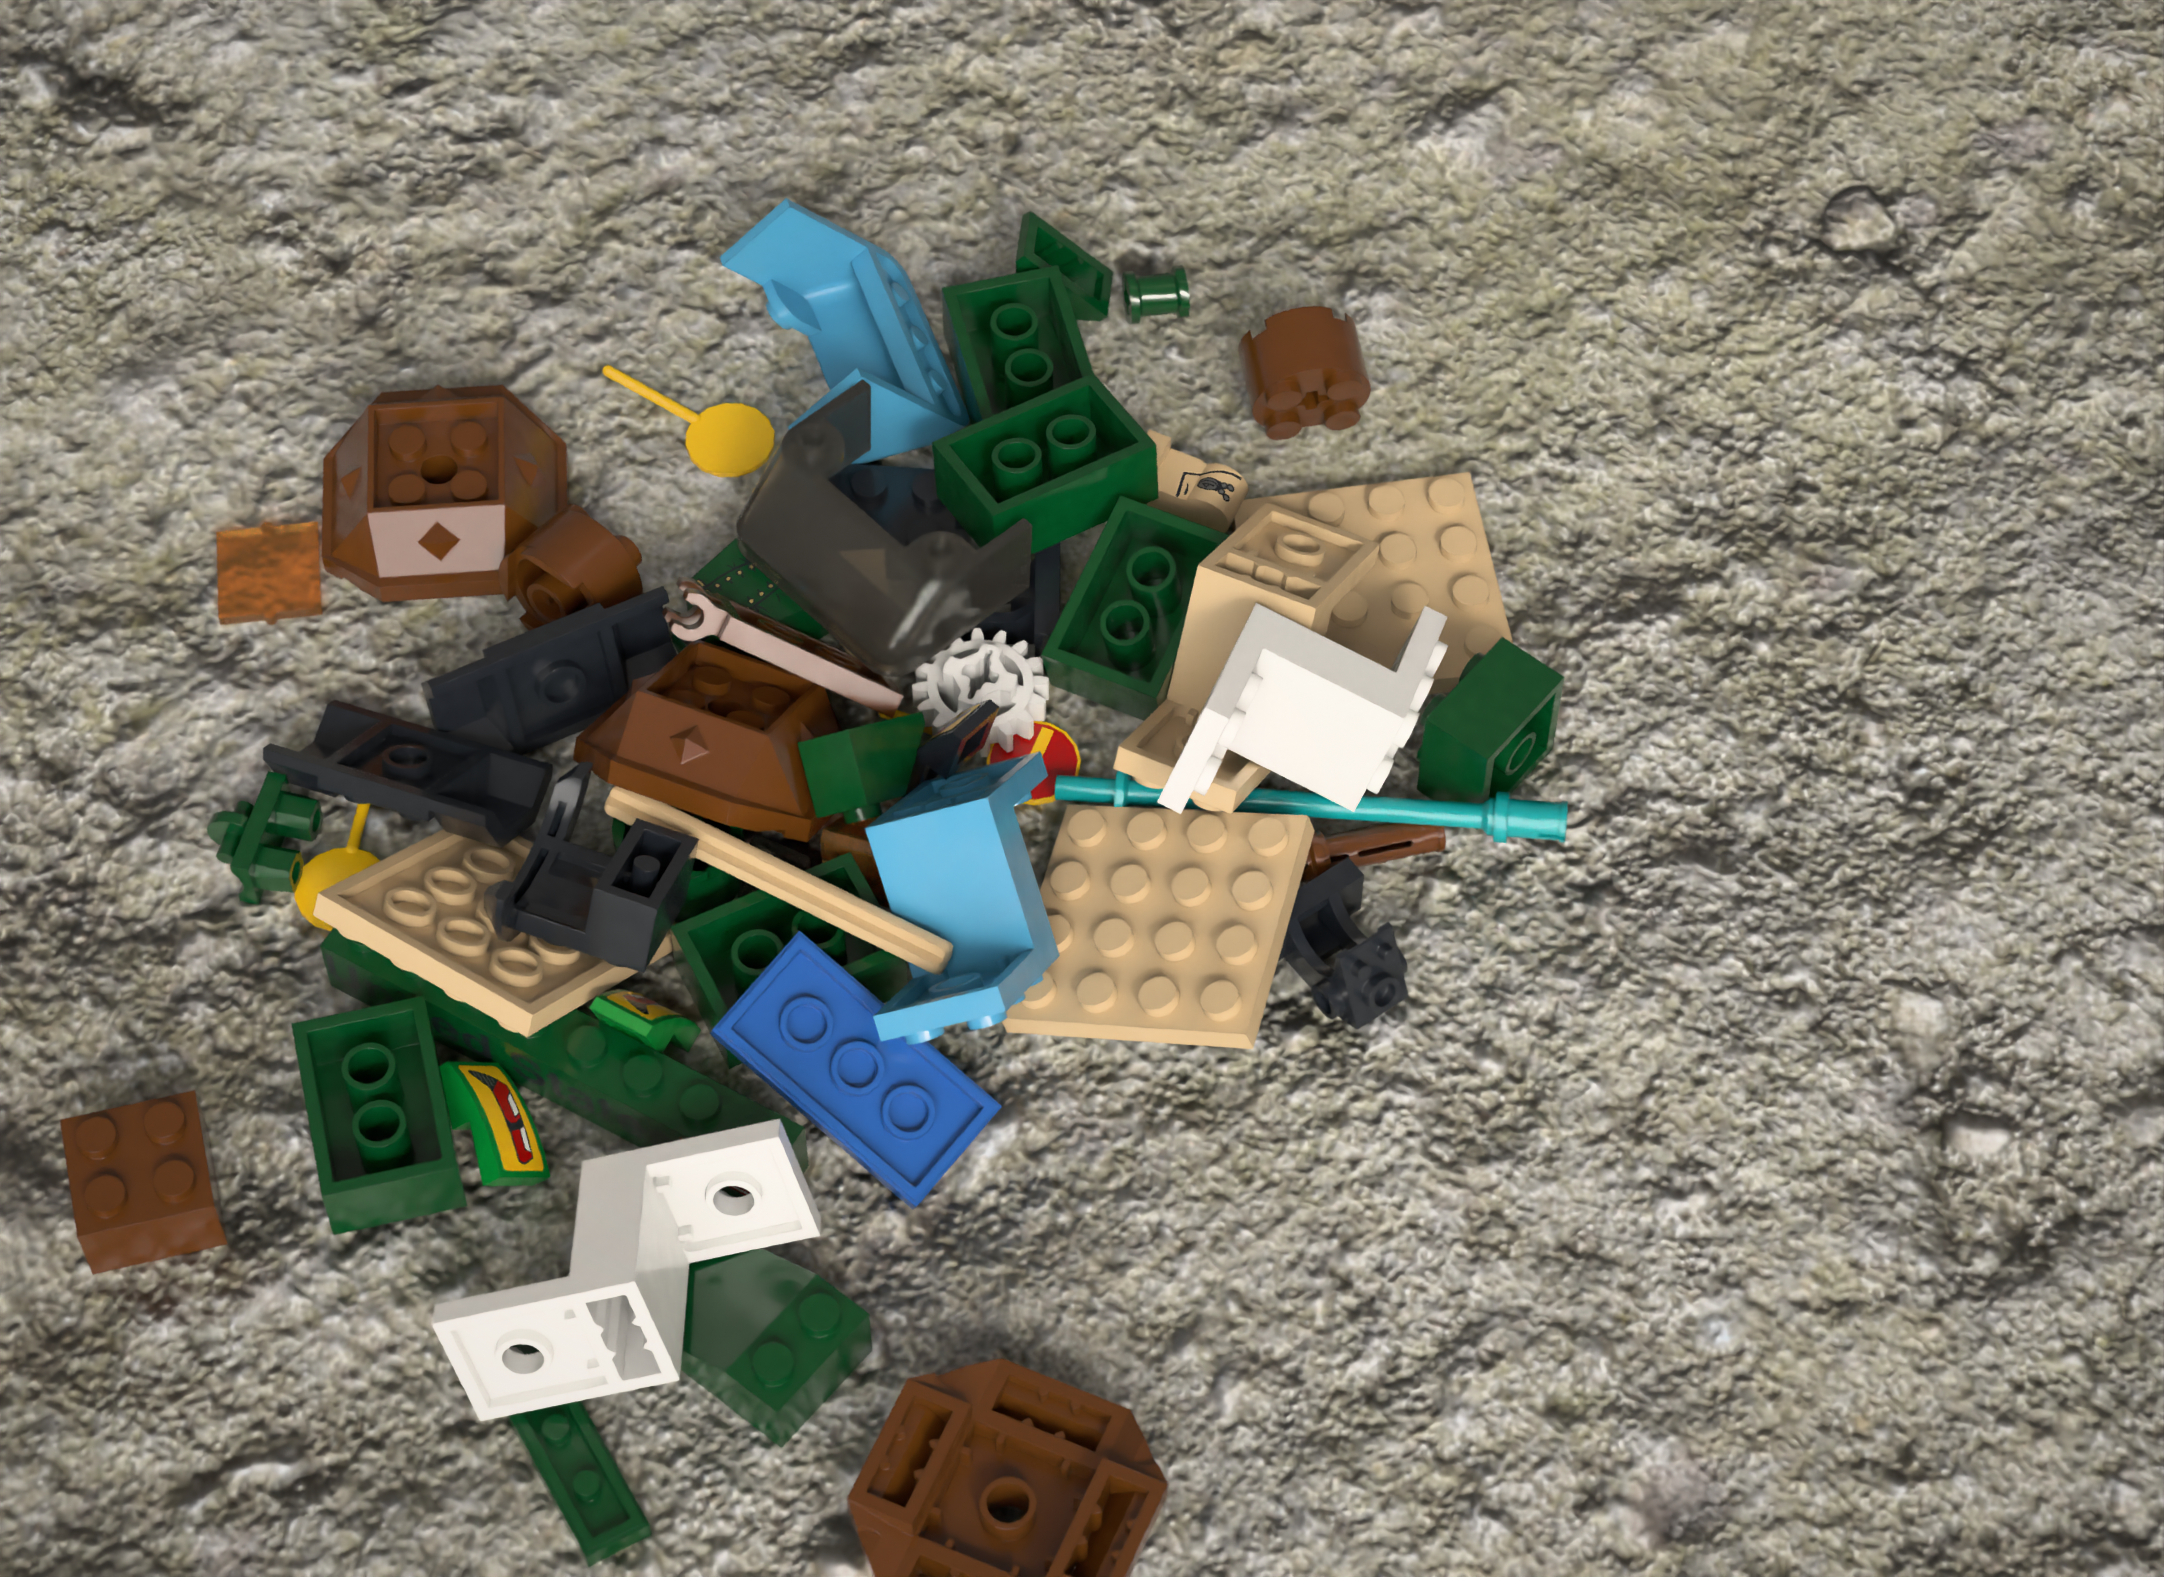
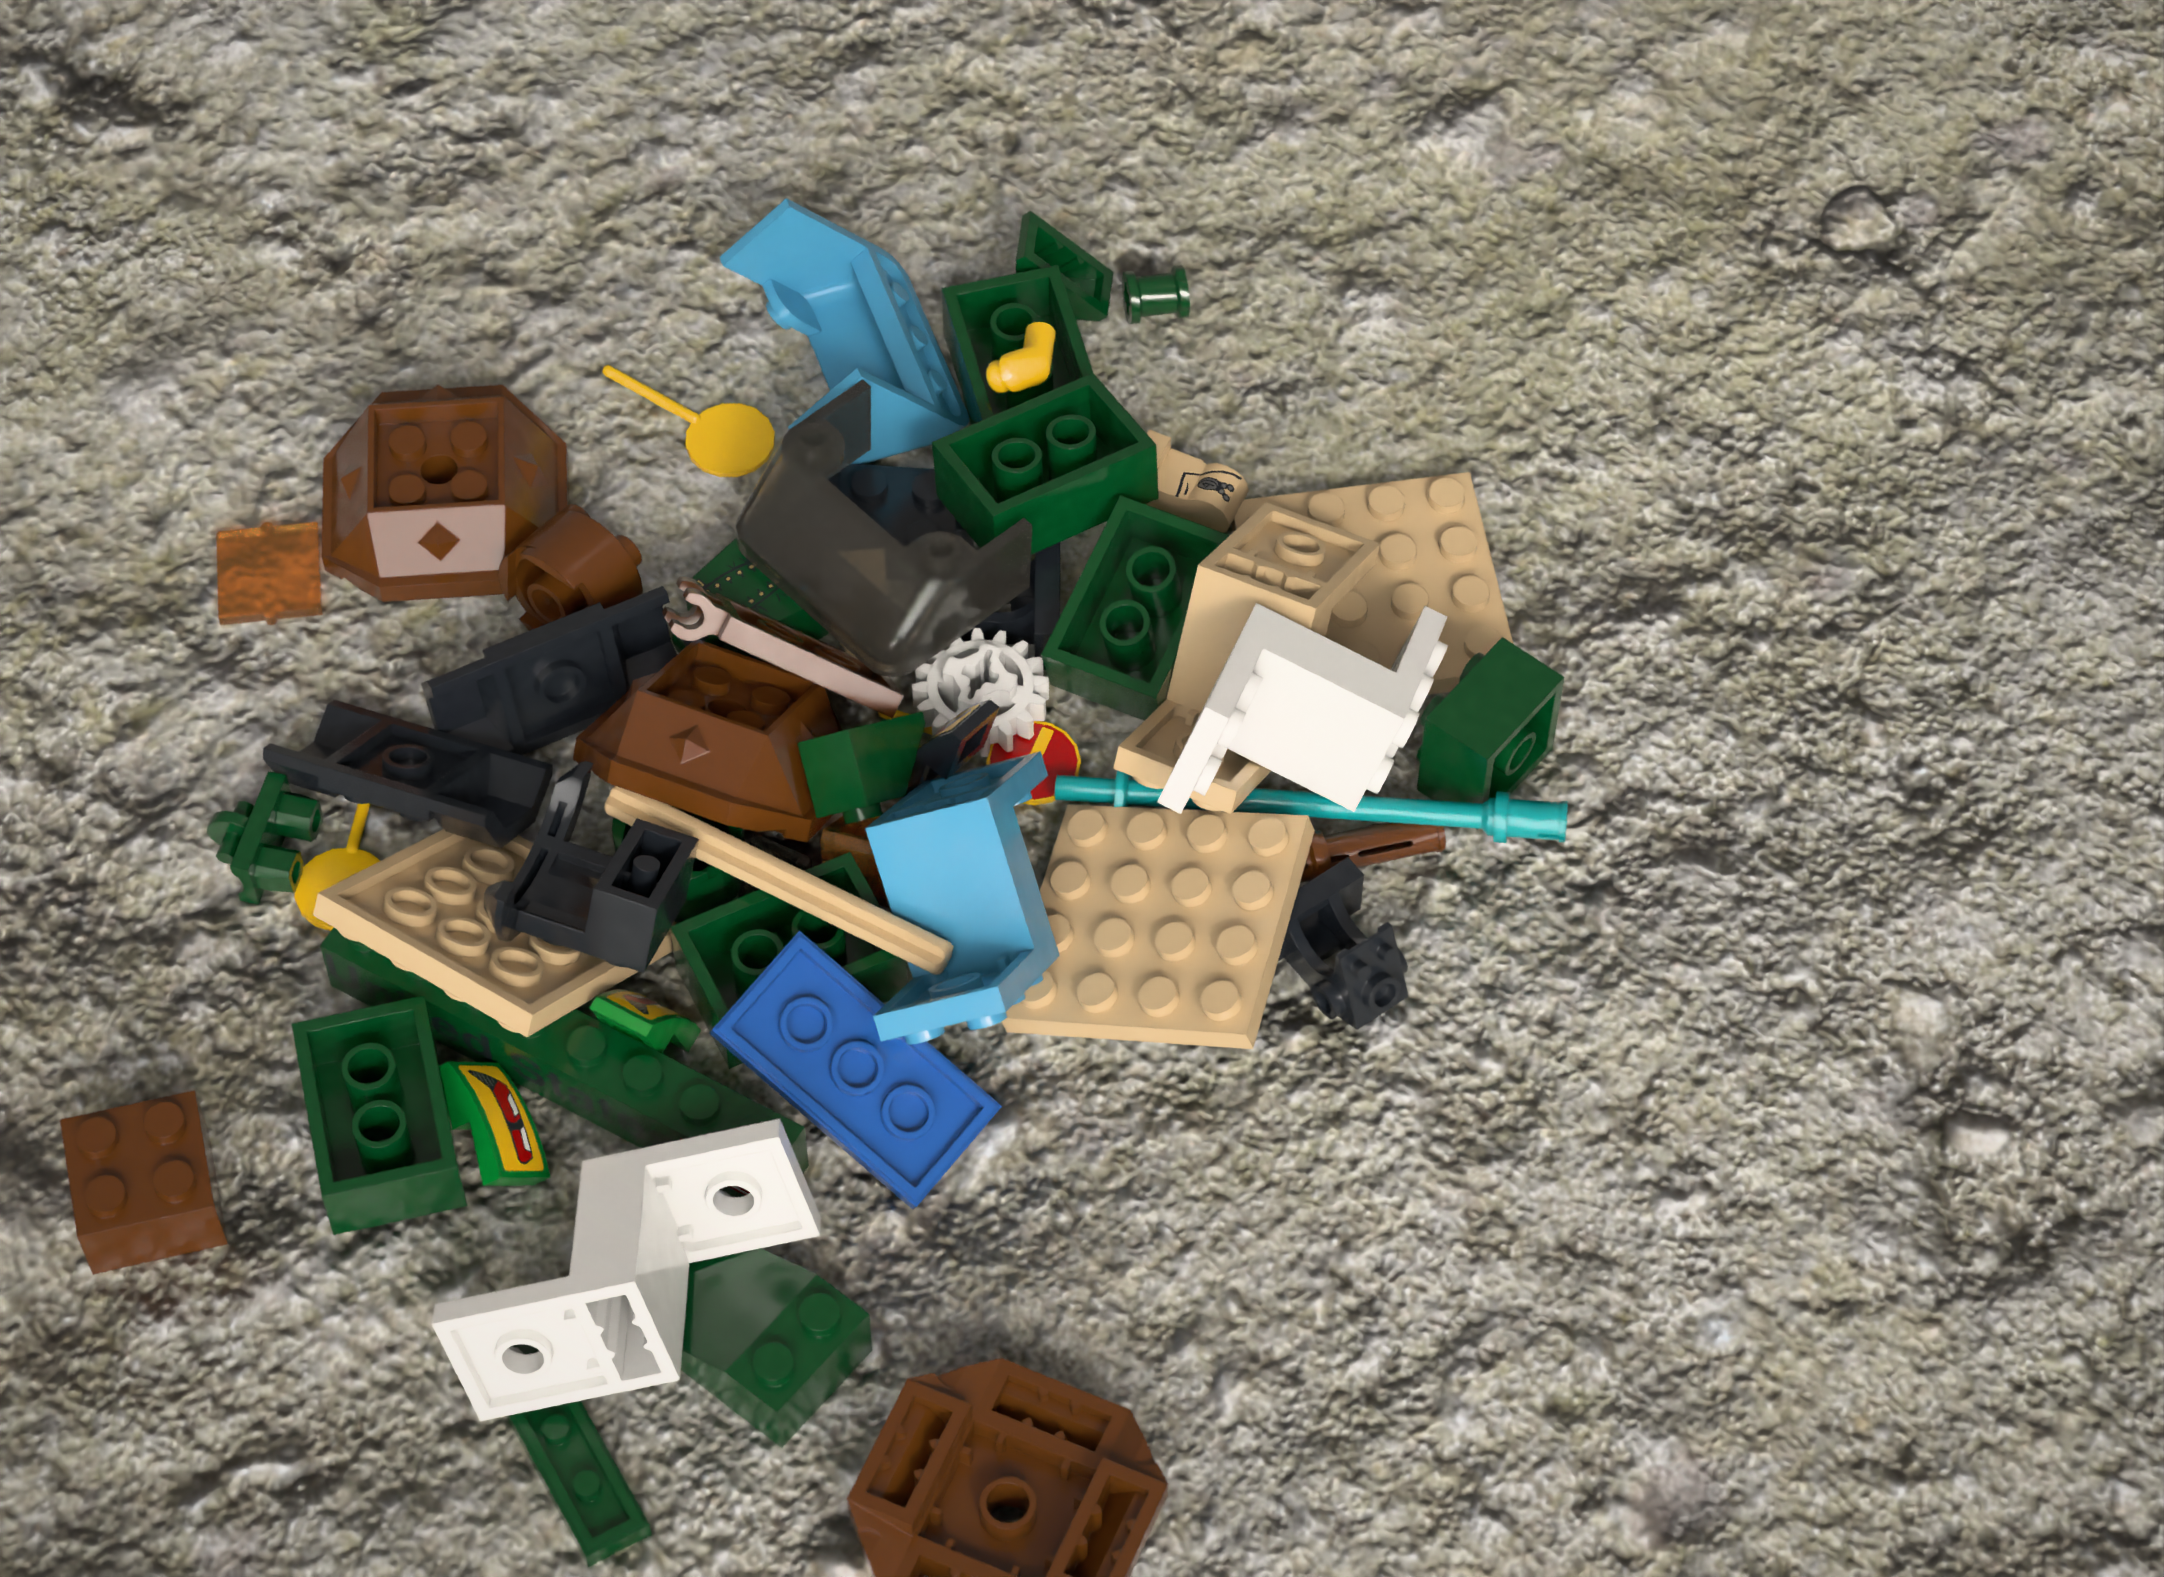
(1027, 365): none -> yellow arm
(1304, 372): reddish brown brick -> none

